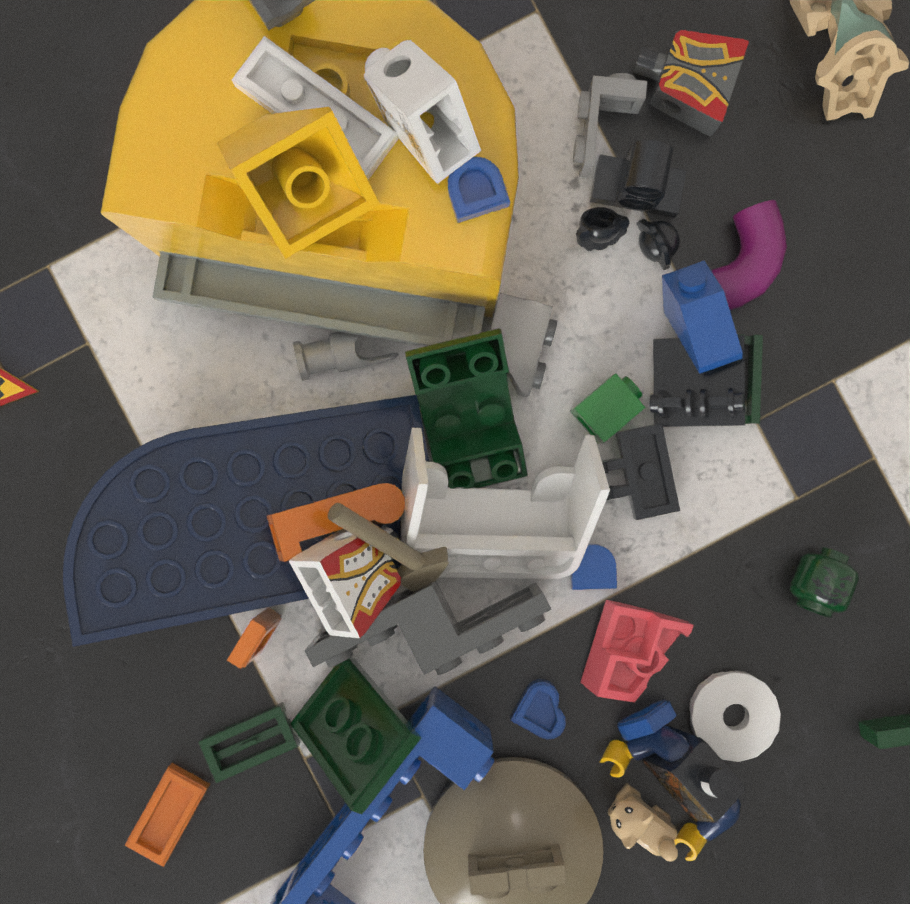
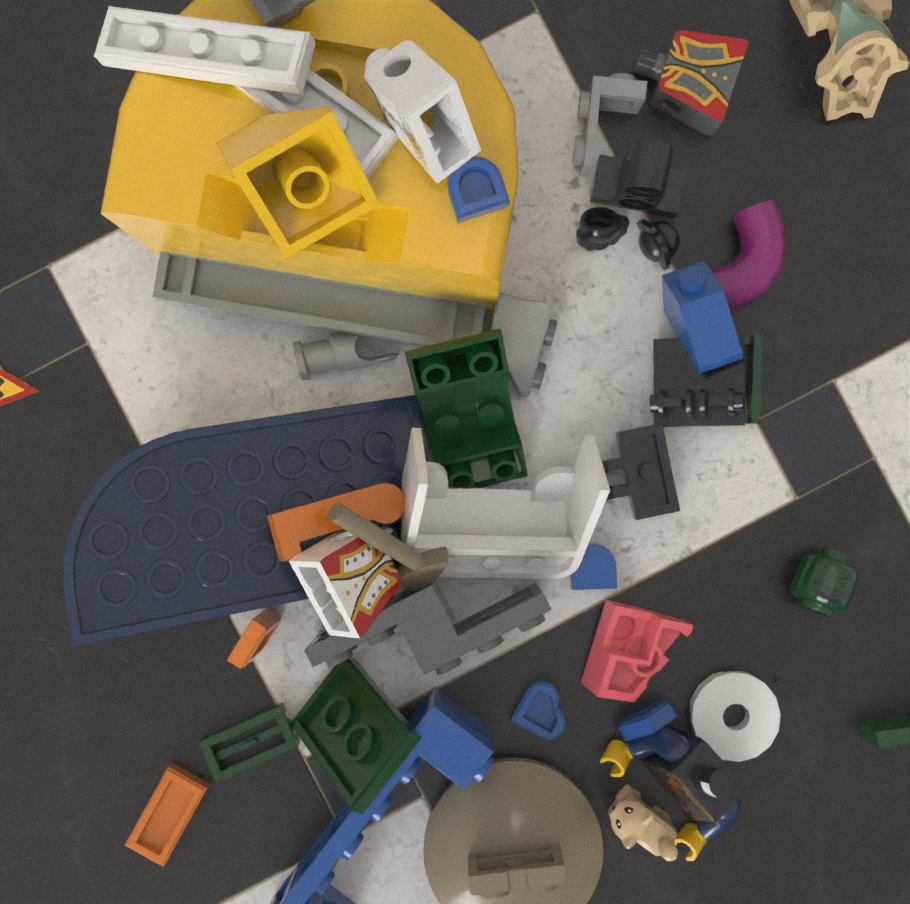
(206, 49): none -> white tile
(609, 407): green brick -> none

